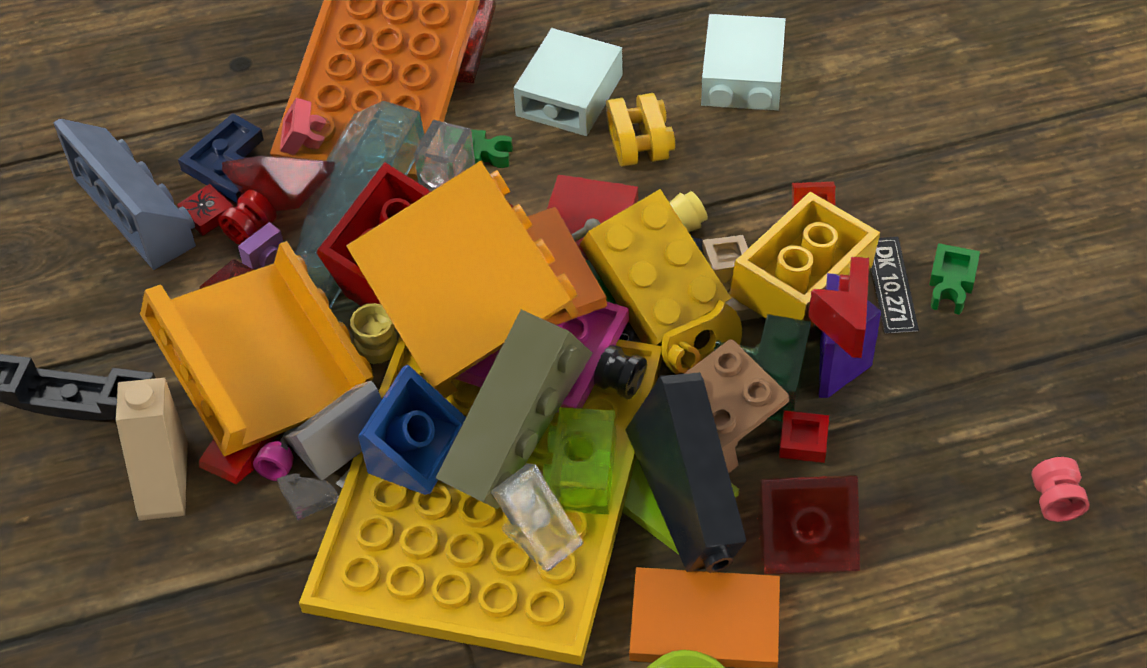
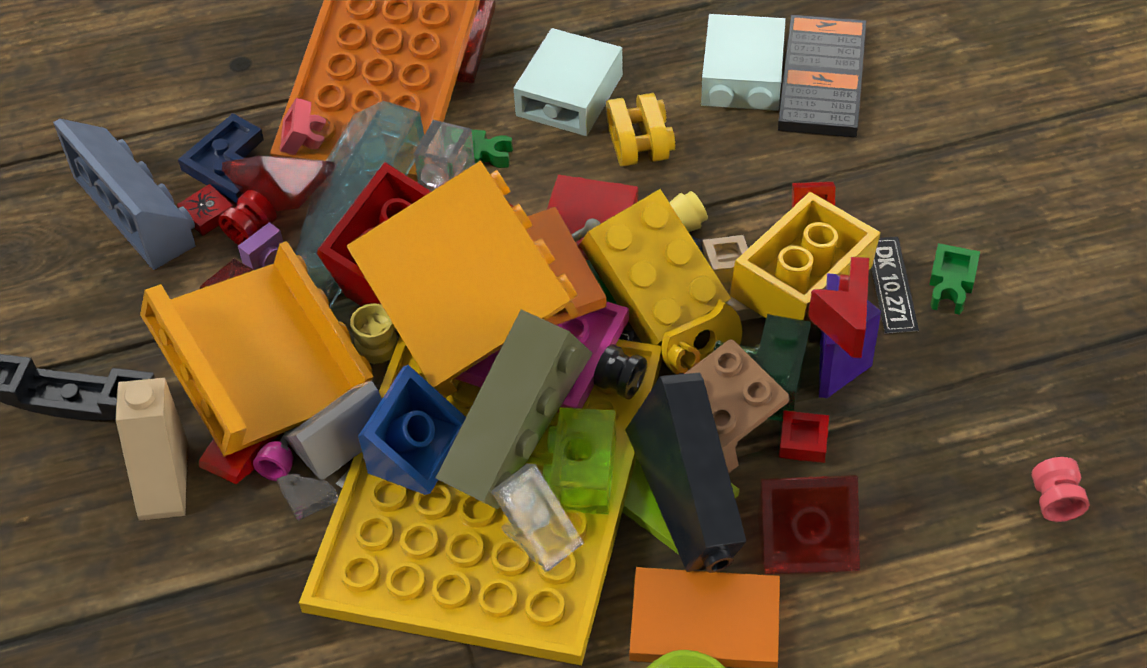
(822, 76): none -> tile

